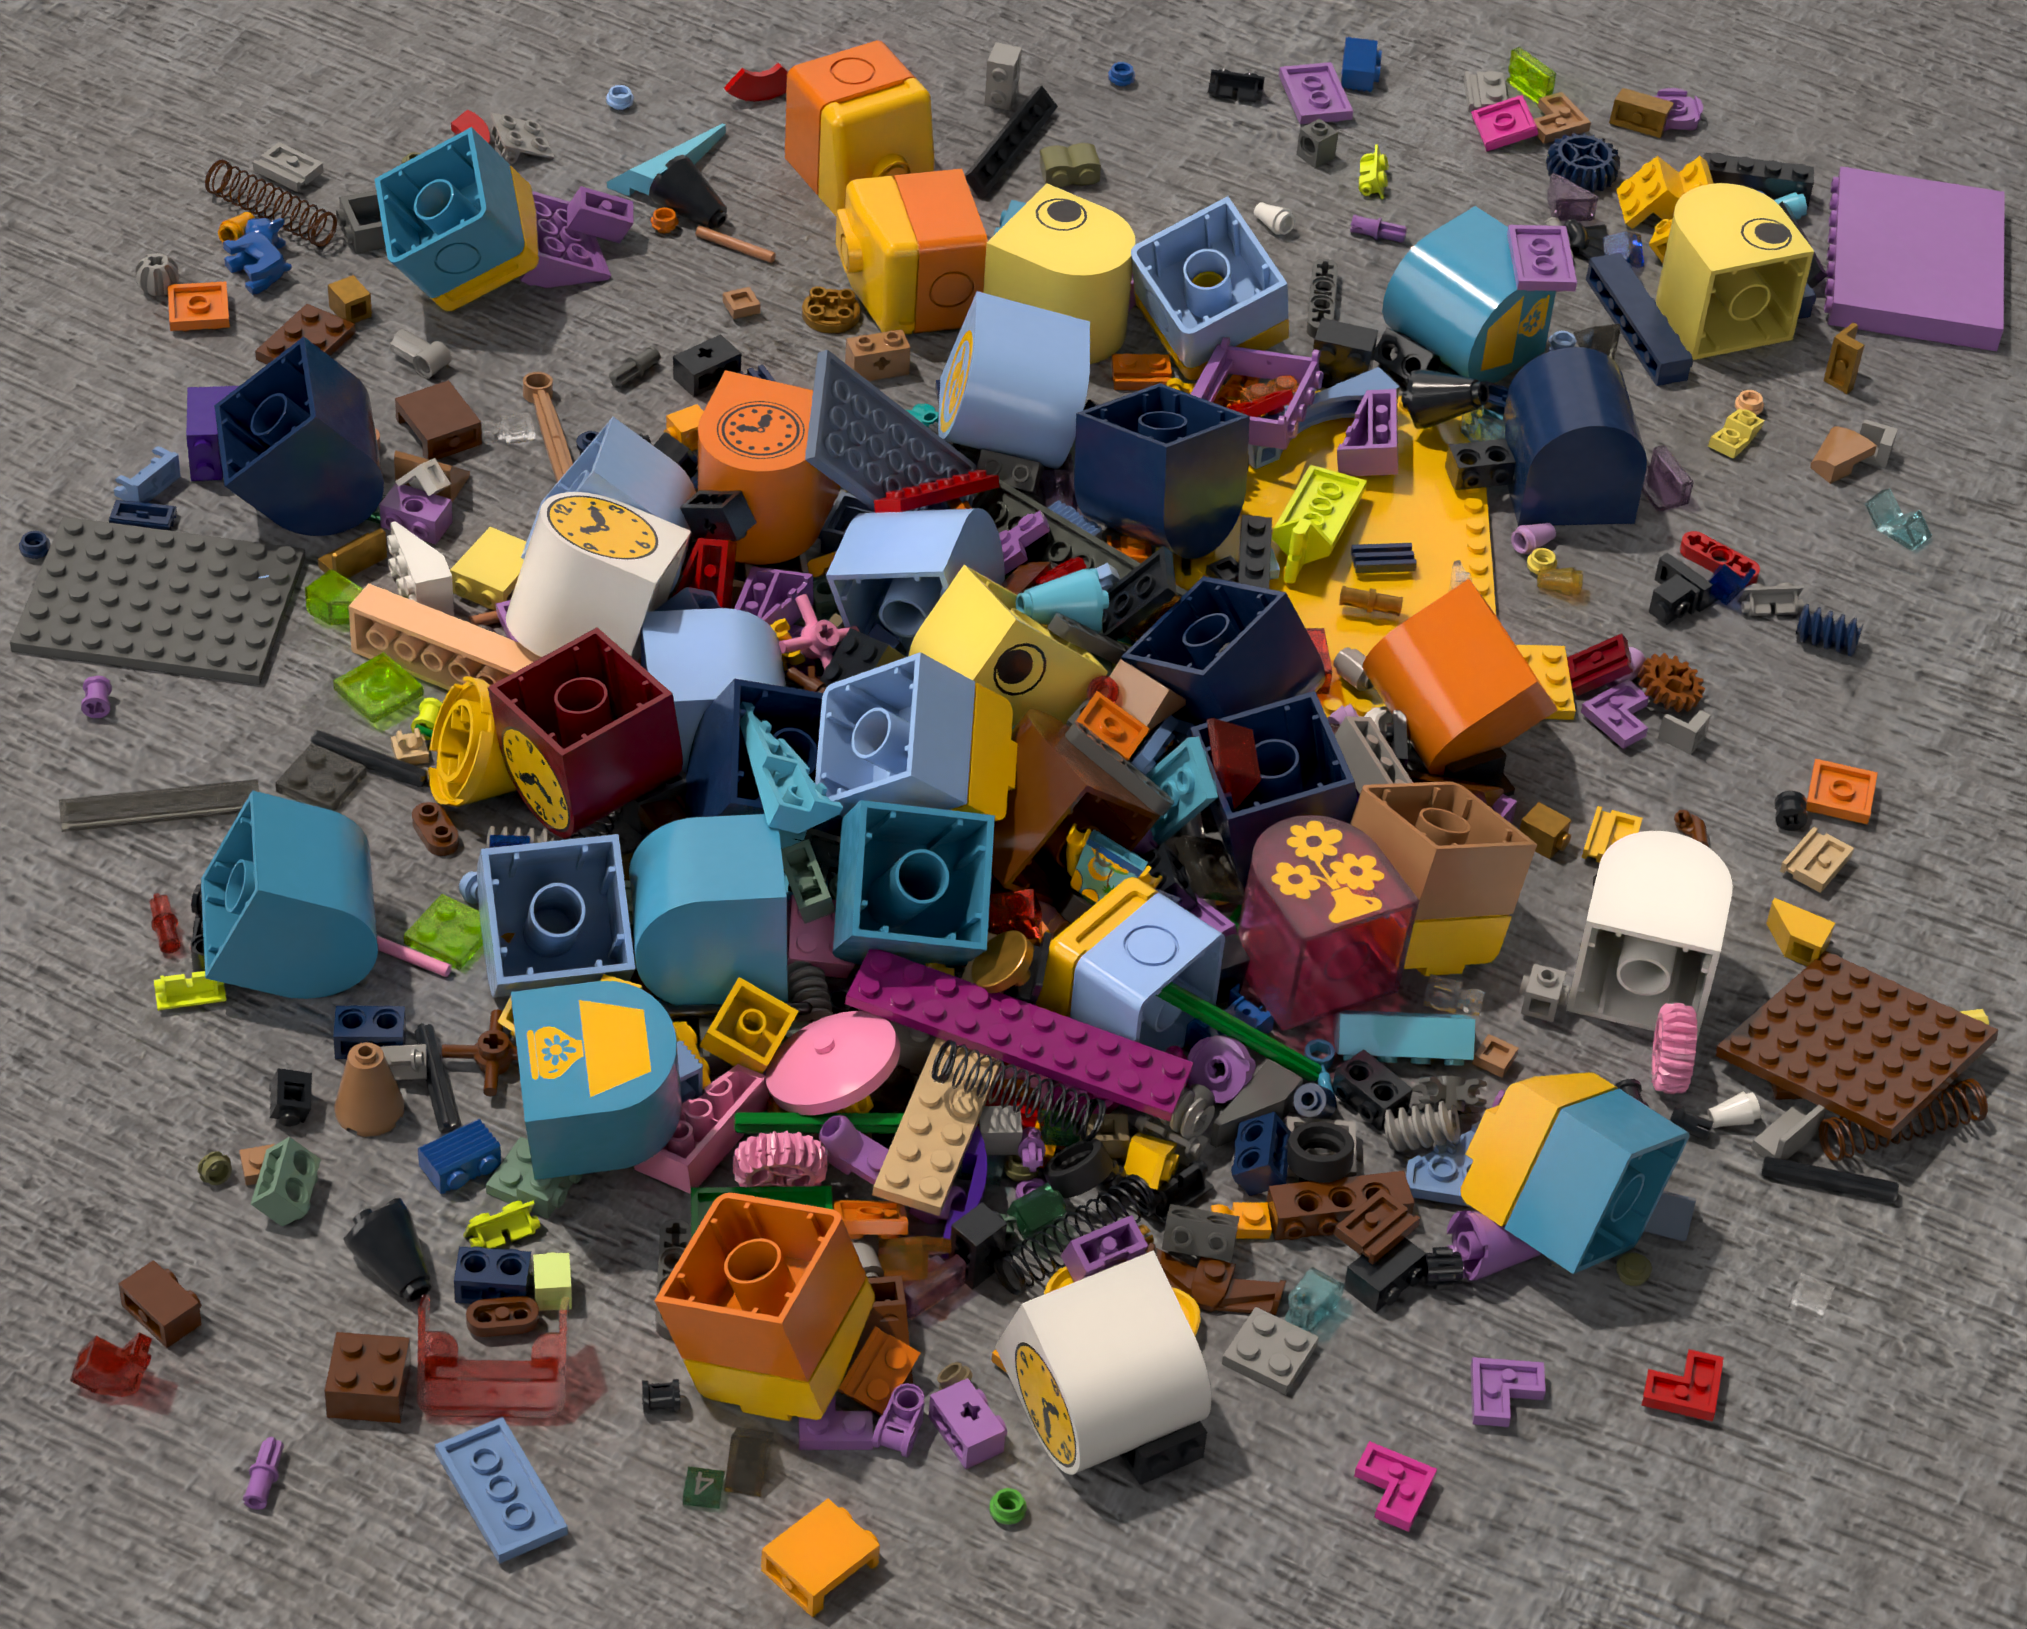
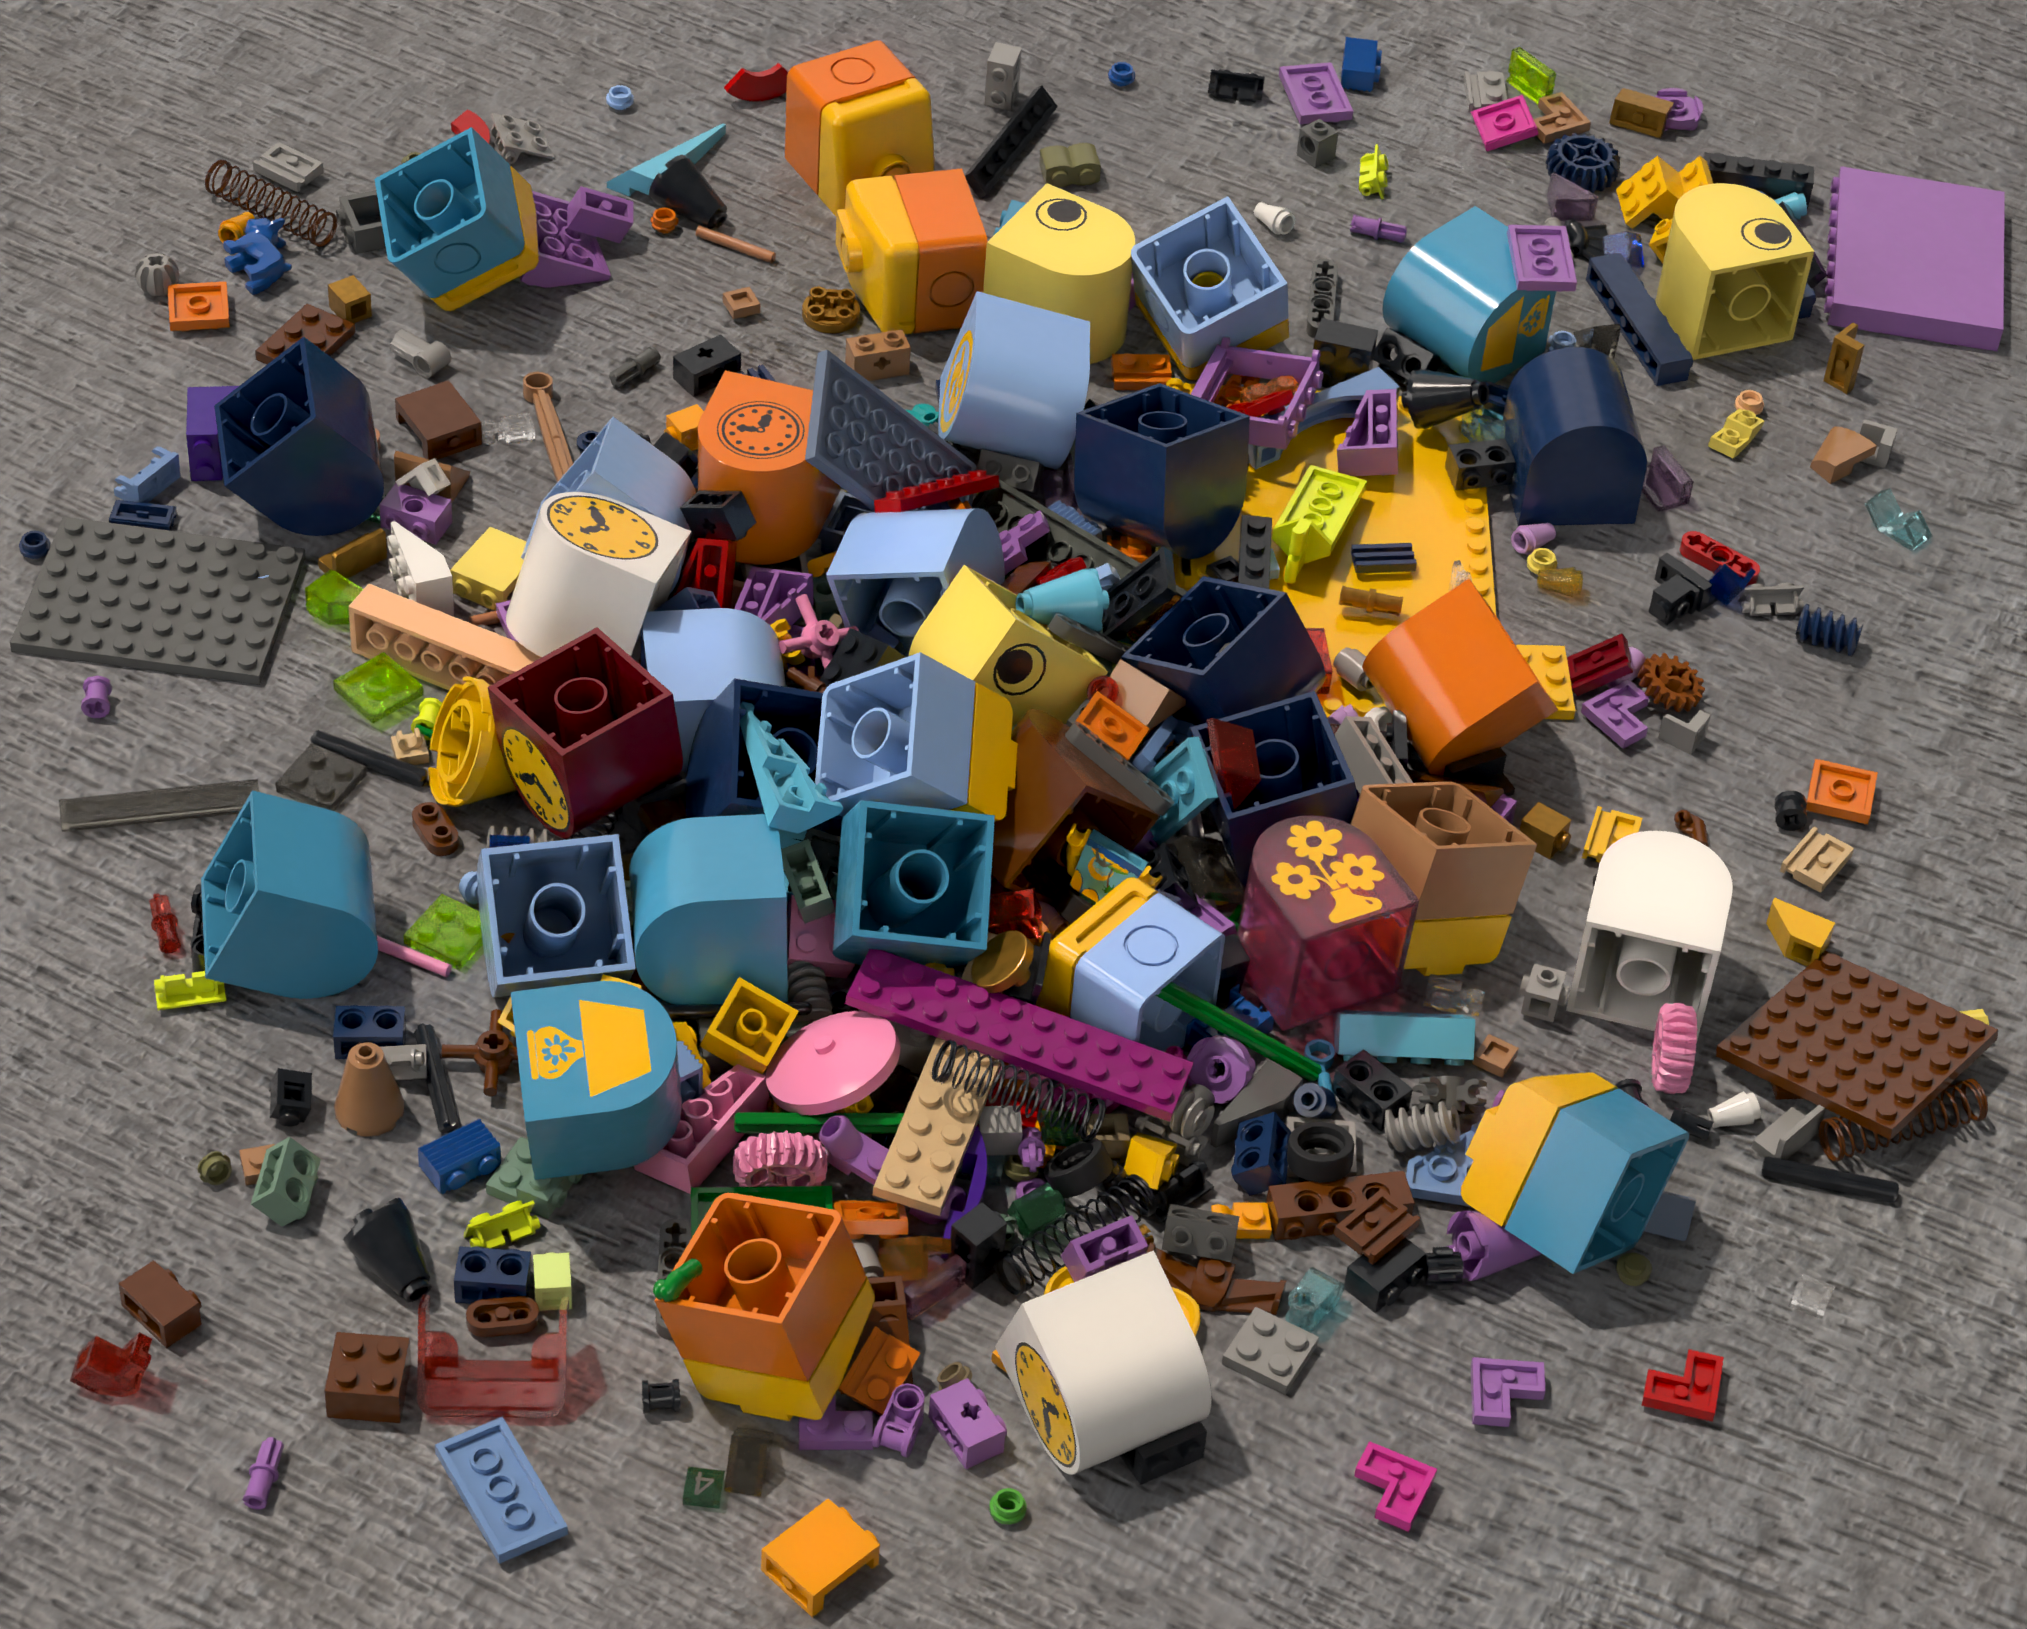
(677, 1281): none -> green arm

